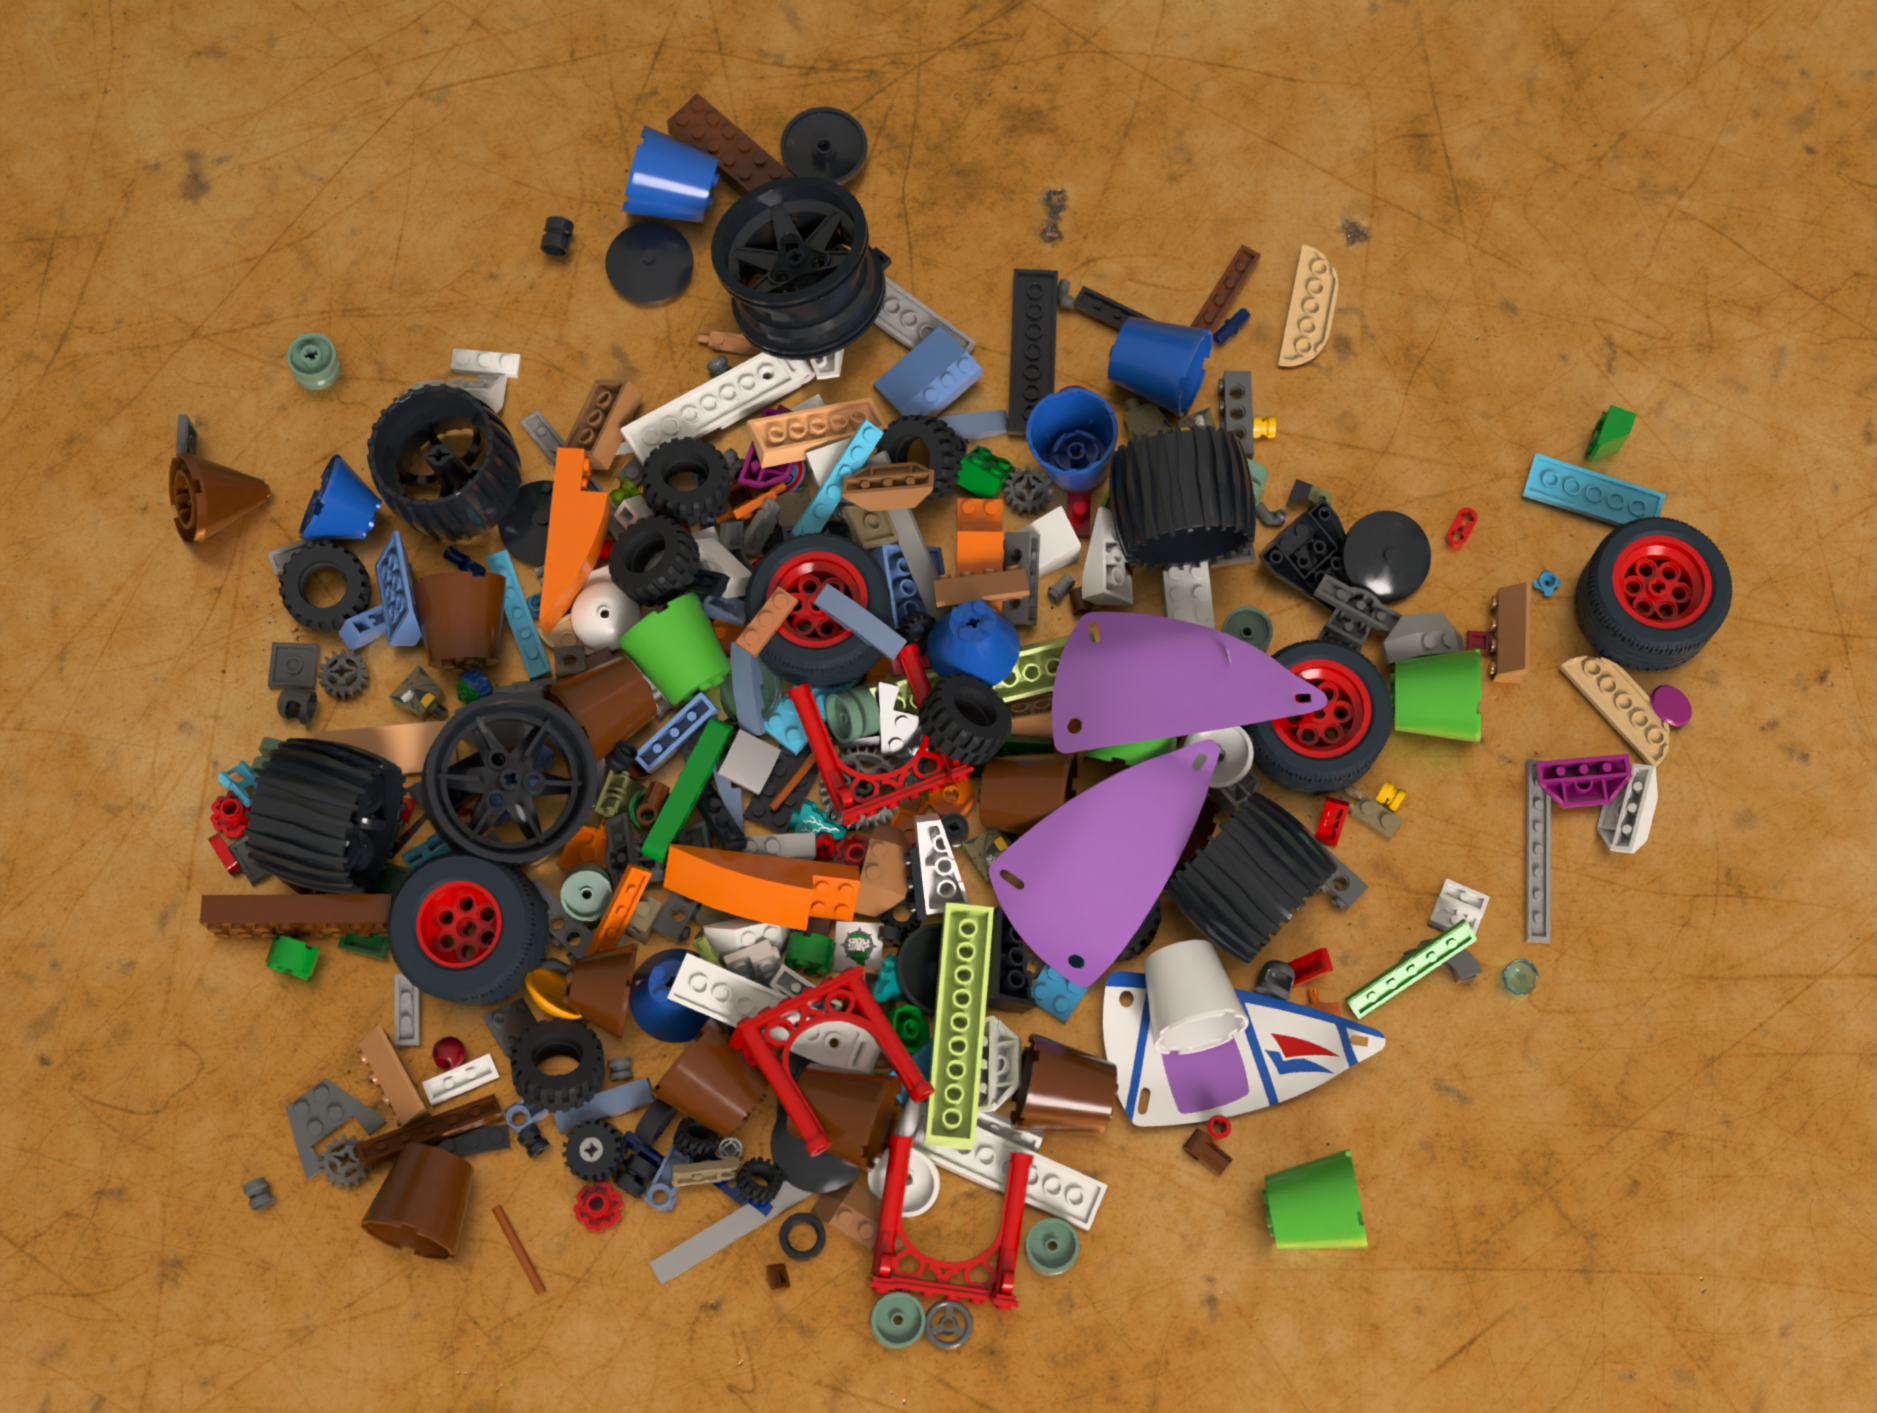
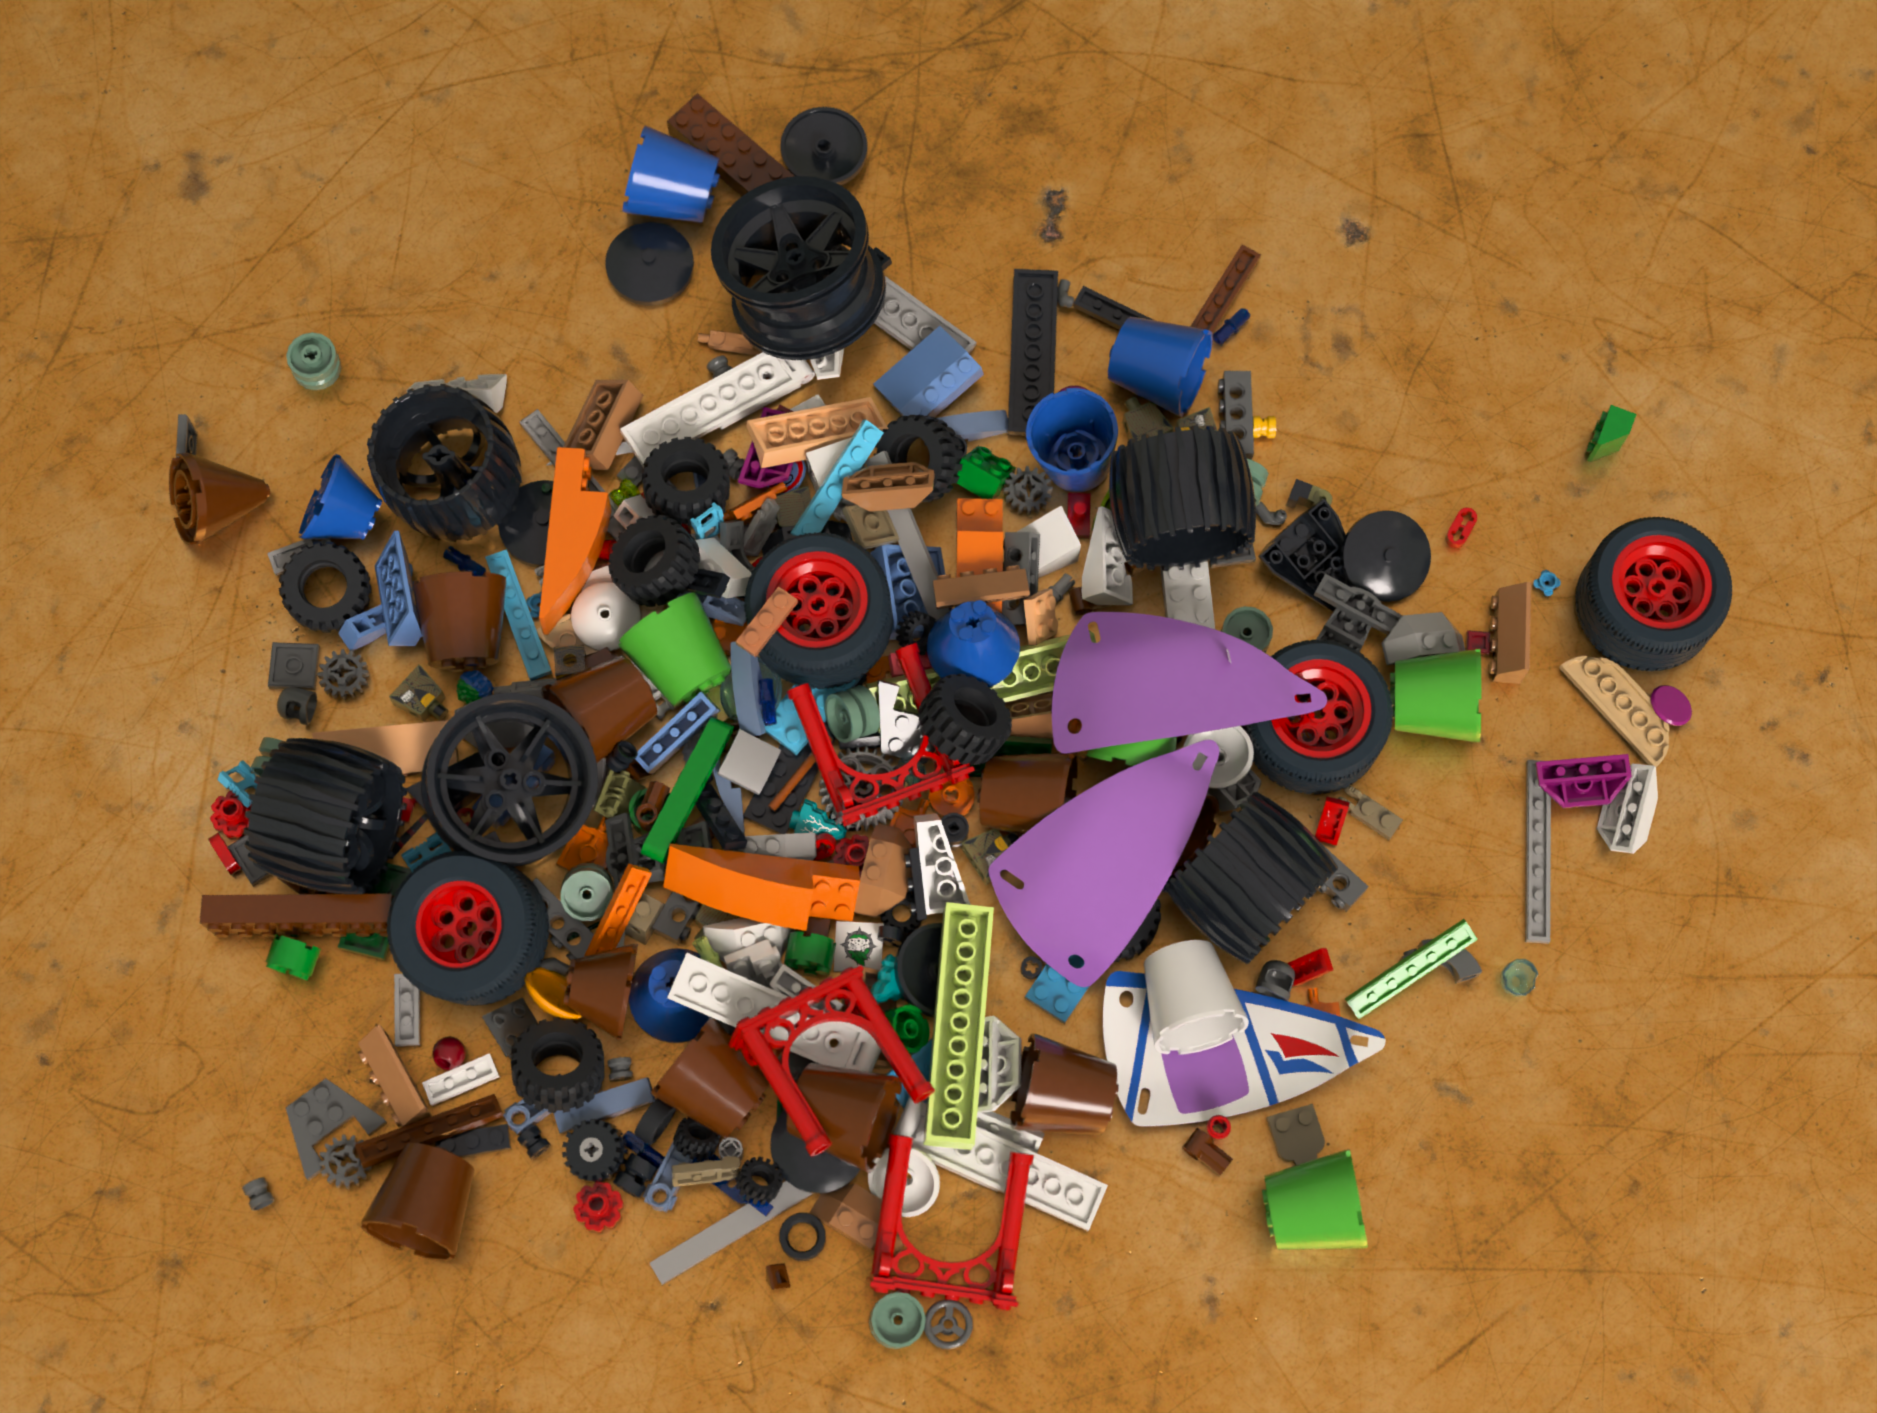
(485, 362): white plate -> none
(519, 1250): dark orange bar -> none
(557, 237): black wheel -> none
(717, 517): none -> medium azure piece
(739, 493): reddish brown slope -> none
(768, 701): none -> clear blue axle
(859, 621): sand blue slope -> none
(1008, 976): black wedge -> none
(1040, 616): none -> light nougat plate
(1061, 1235): sand green wheel -> none
(1296, 1134): none -> dark tan plate
(1309, 309): tan plate -> none
(1391, 796): yellow wheel -> none
(1458, 903): white slope -> none
(1590, 492): medium azure plate -> none

